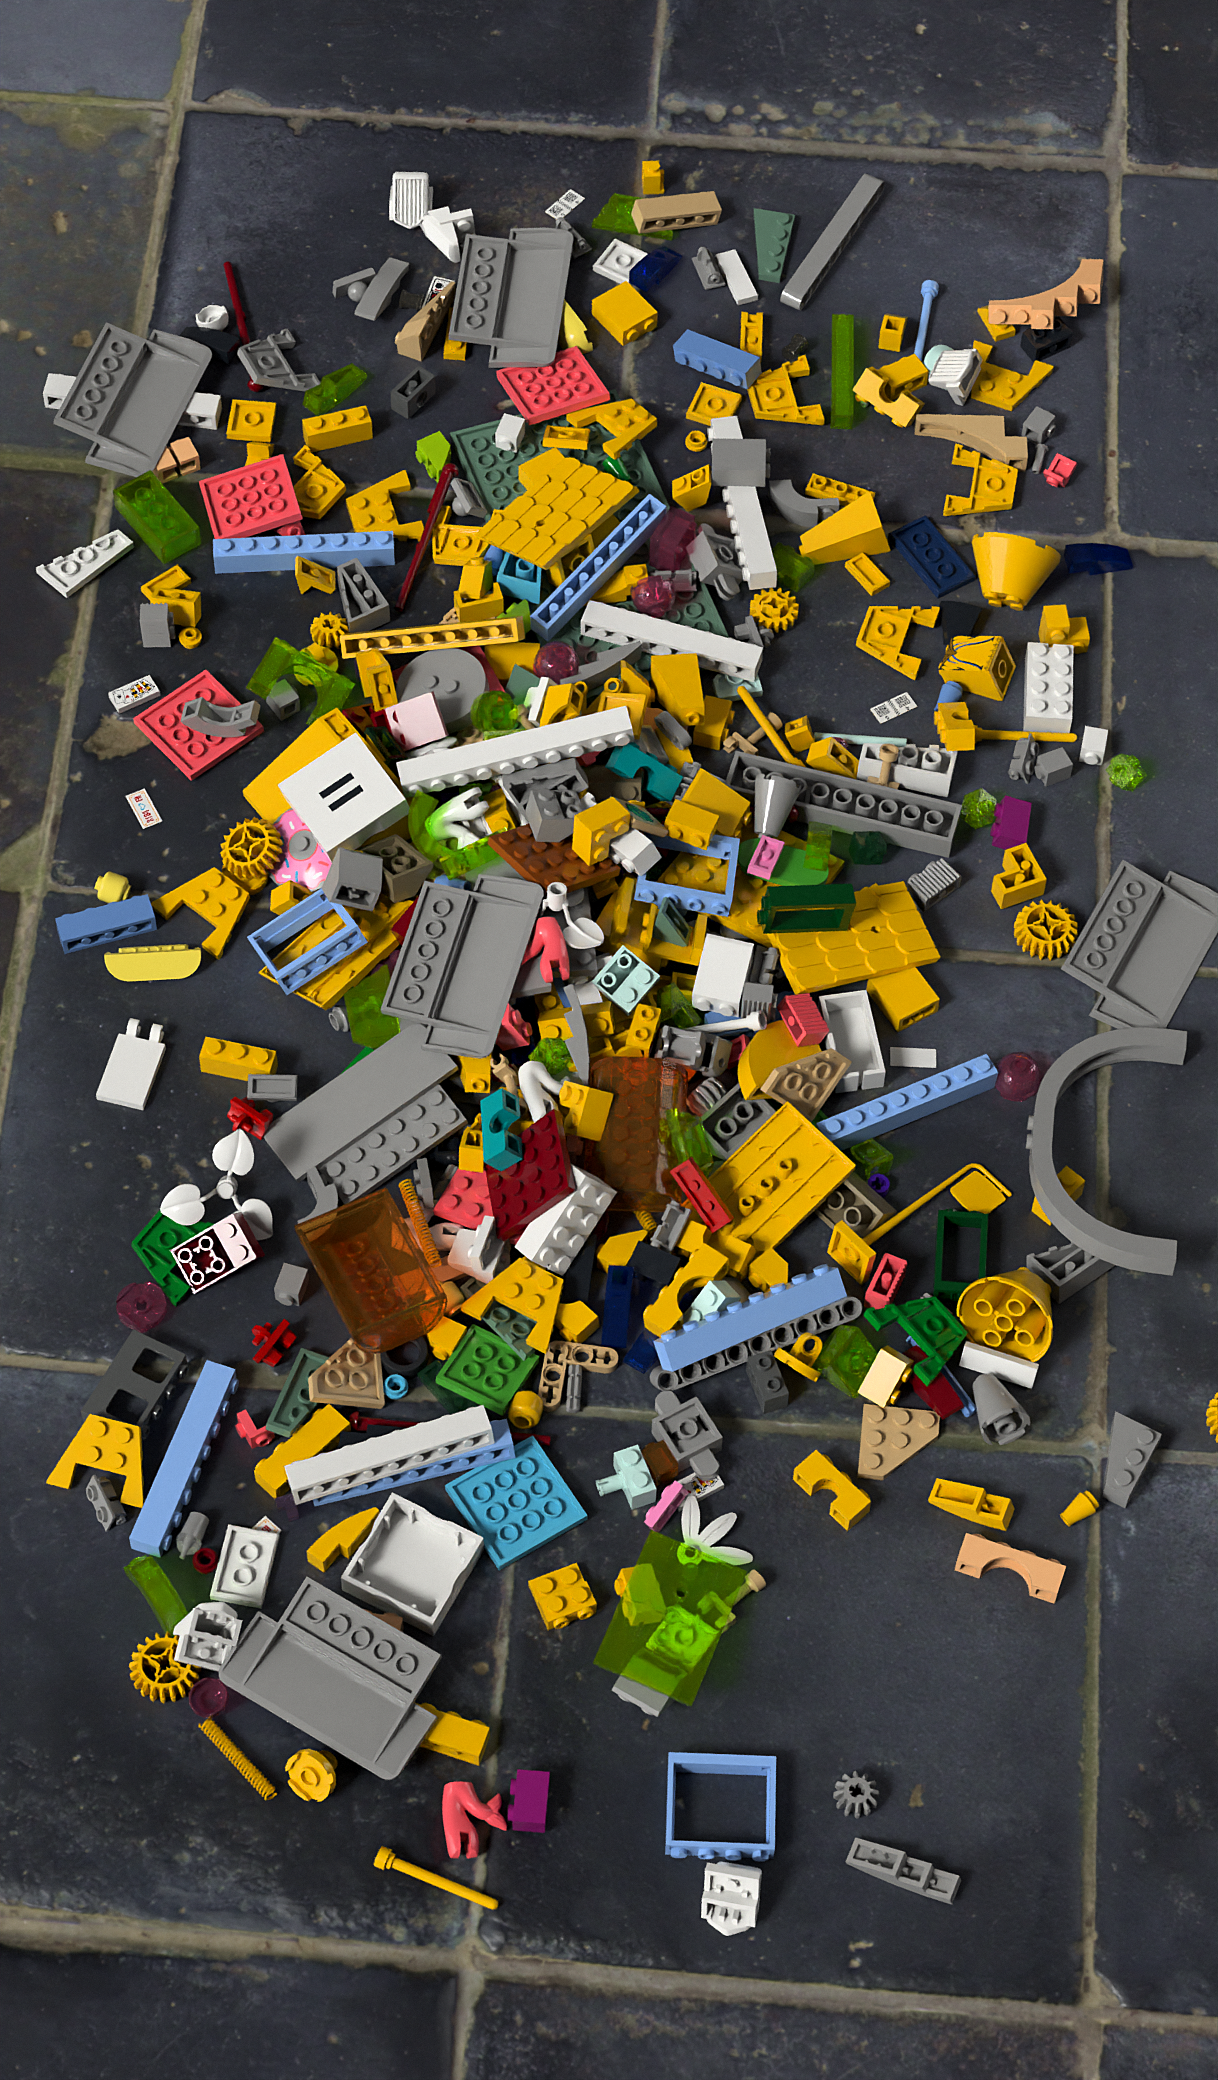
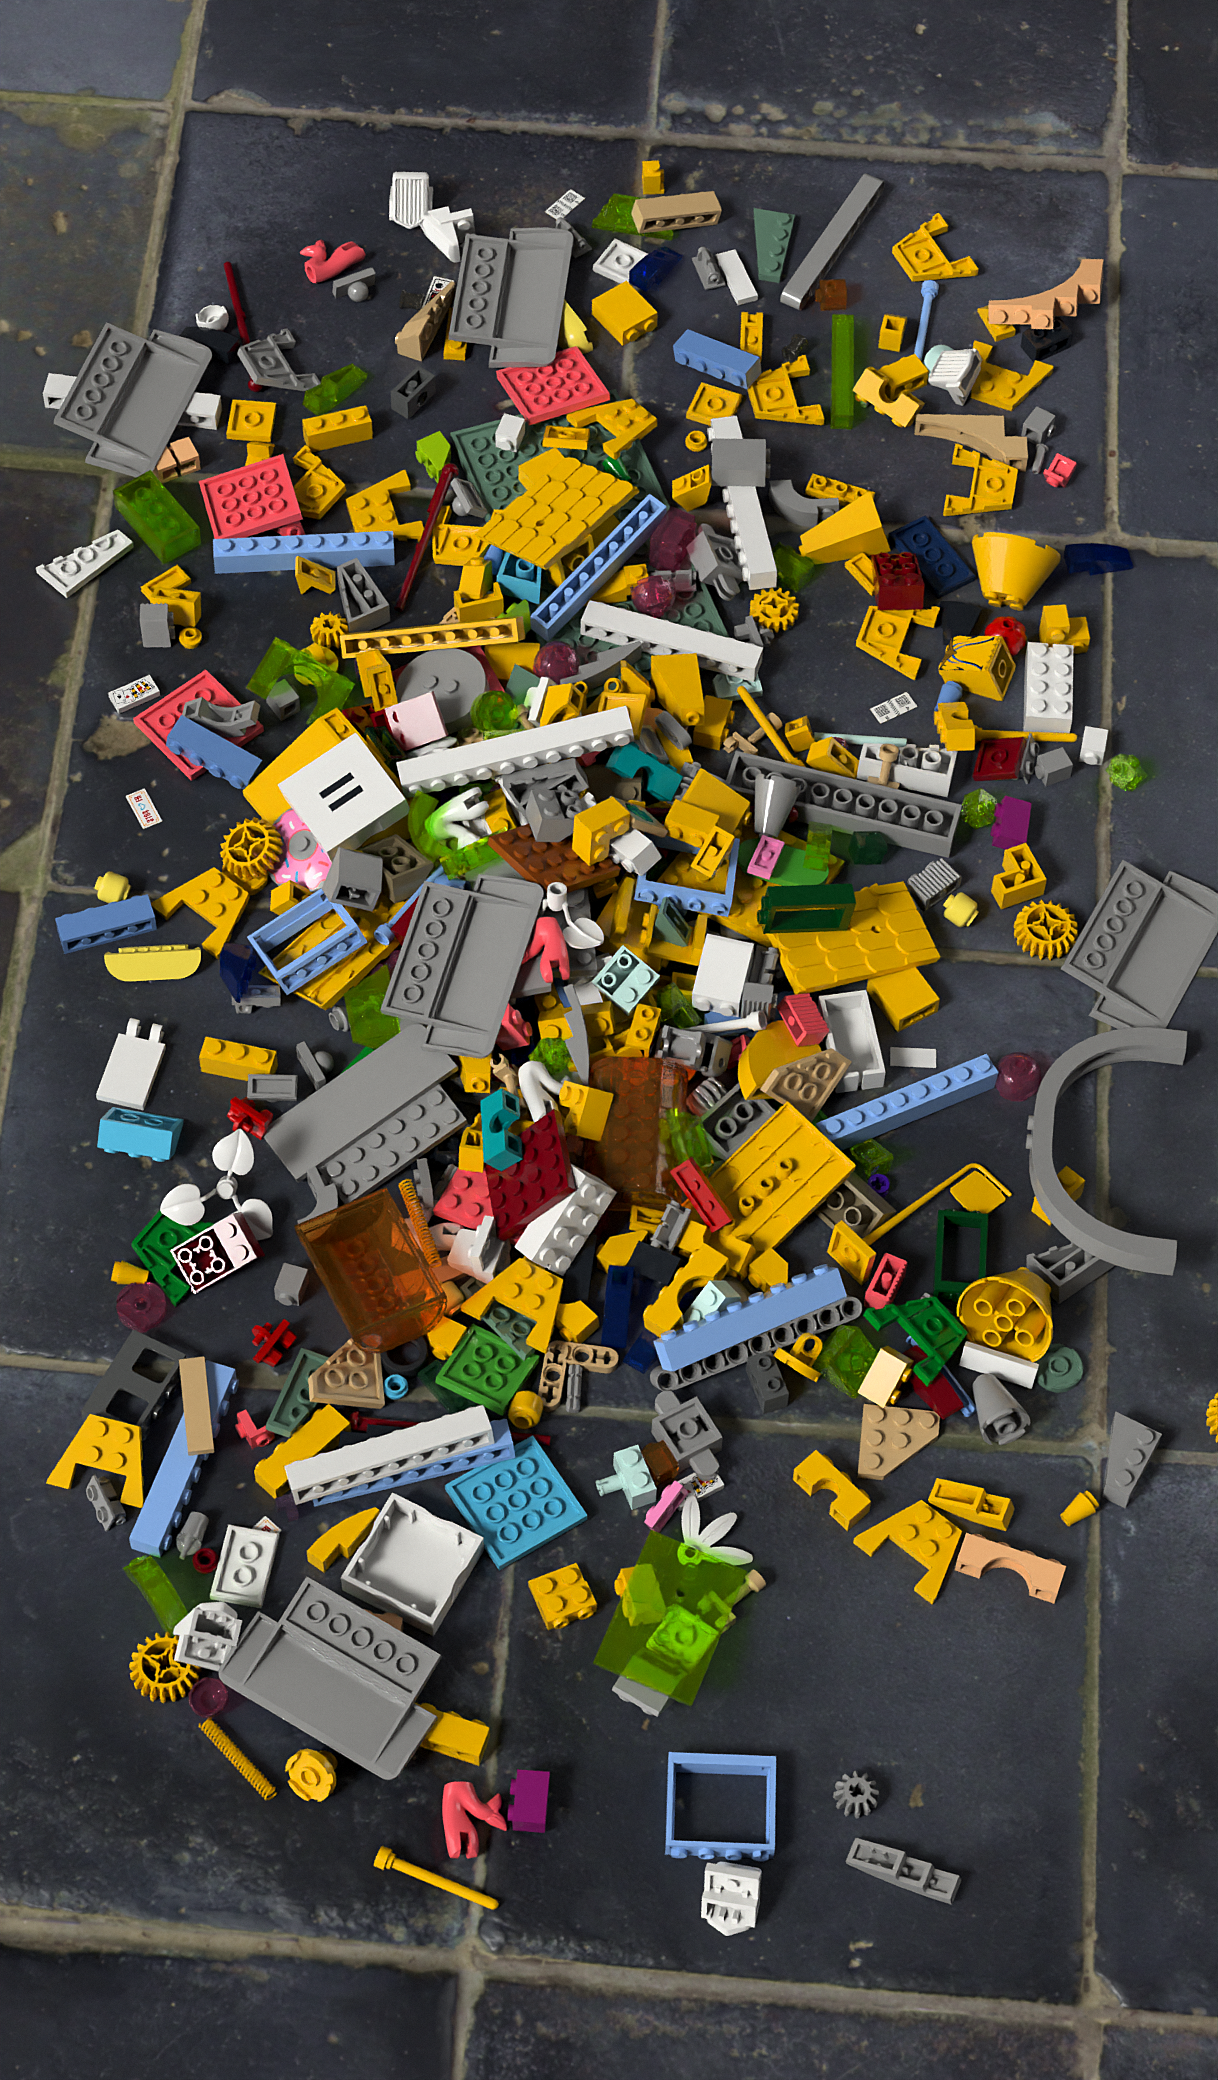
(127, 1273): none -> yellow cone
(139, 1134): none -> medium azure slope
(196, 1406): none -> tan tile
(213, 753): none -> medium blue brick
(236, 968): none -> clear blue slope
(260, 996): none -> light grey hinge
(315, 1065): none -> light grey tile
(343, 257): none -> coral piece
(381, 288): light grey slope -> none
(383, 933): none -> light blue piece
(641, 1223): none -> yellow tile
(713, 852): none -> yellow slope
(831, 294): none -> clear orange brick
(897, 581): none -> dark red slope
(923, 1536): none -> yellow wing
(924, 259): none -> yellow wing
(960, 909): none -> light yellow head
(999, 759): none -> dark red plate
(1011, 631): none -> red plant
(1059, 1369): none -> sand green tile

